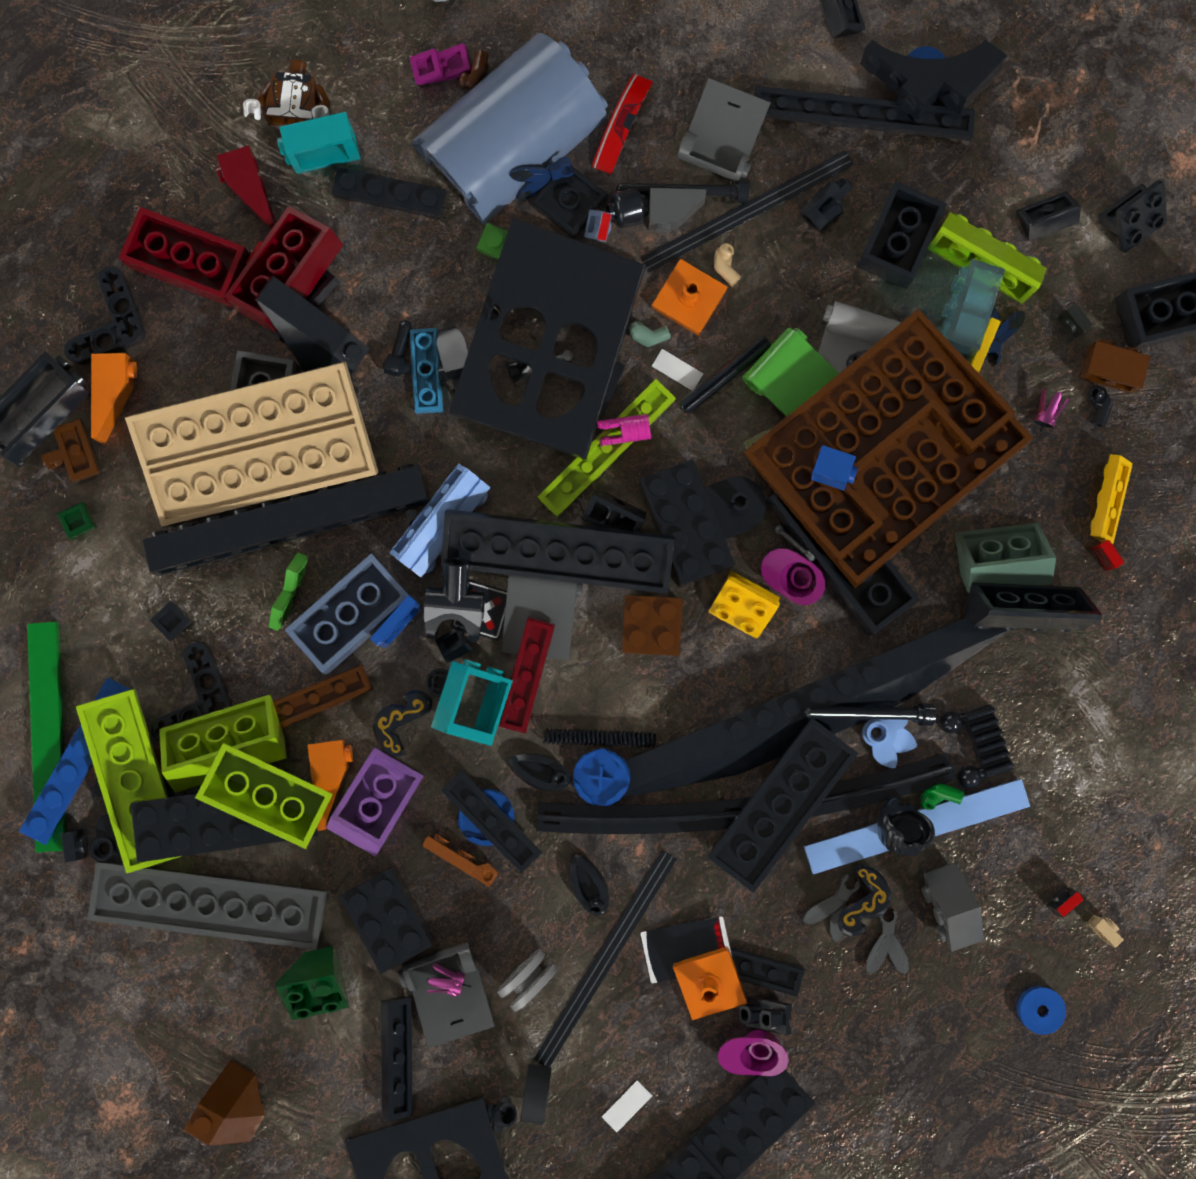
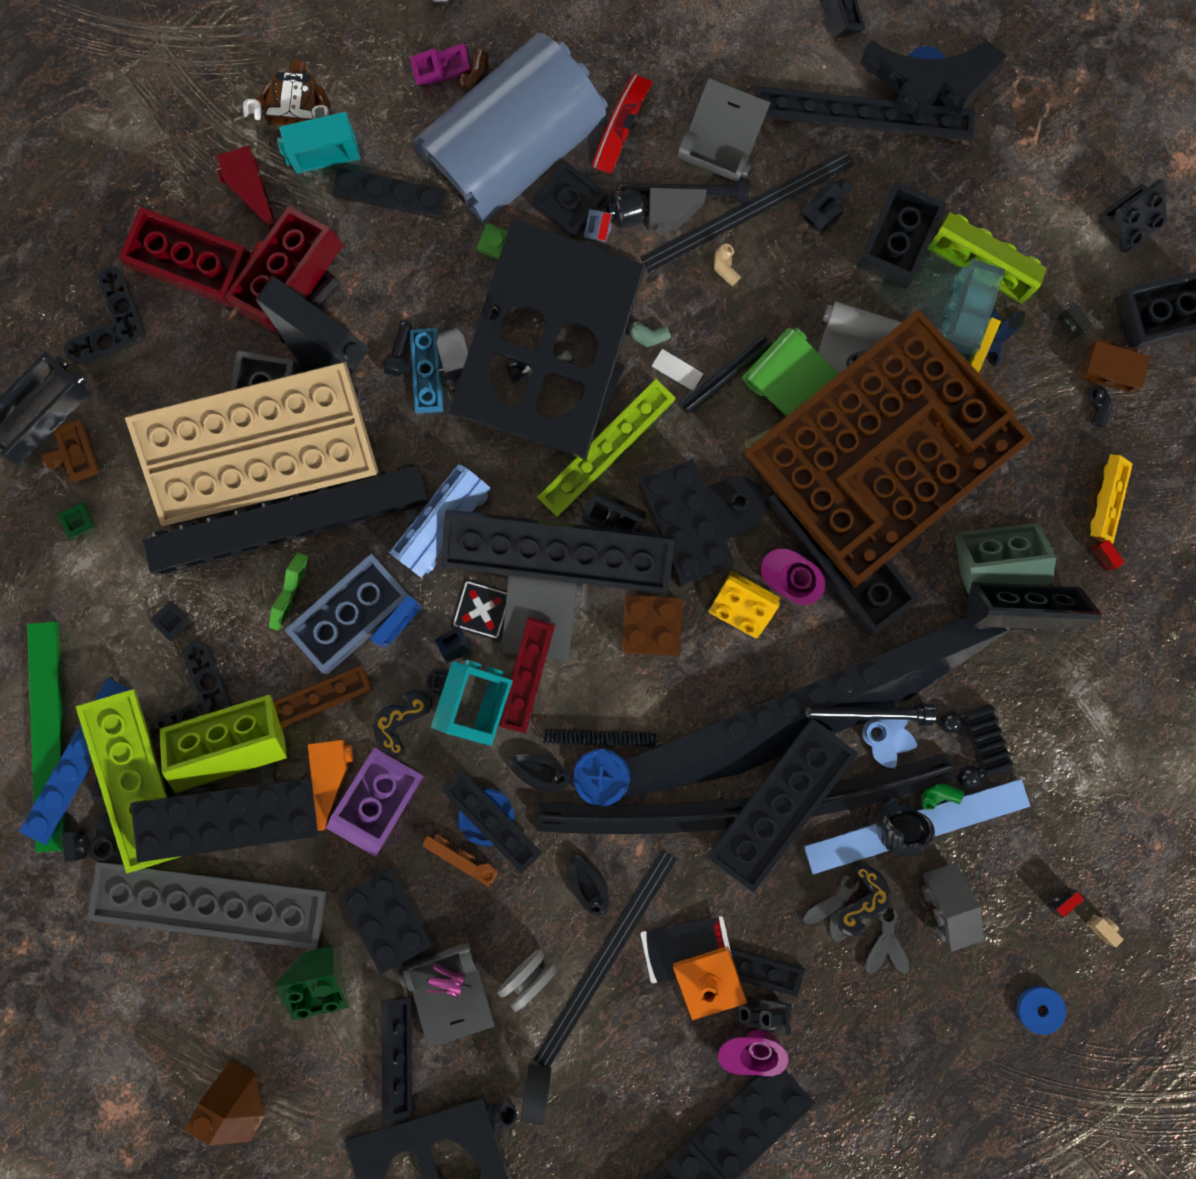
(110, 388): orange slope -> none
(264, 796): lime slope -> none
(454, 601): black connector -> none
(539, 177): dark blue piece -> none
(626, 1106): white sticker -> none
(632, 429): dark pink hinge -> none
(689, 297): orange tile -> none
(780, 530): dark grey hinge -> none
(834, 468): blue brick -> none
(1048, 417): flat silver piece -> none
(1049, 215): black slope -> none

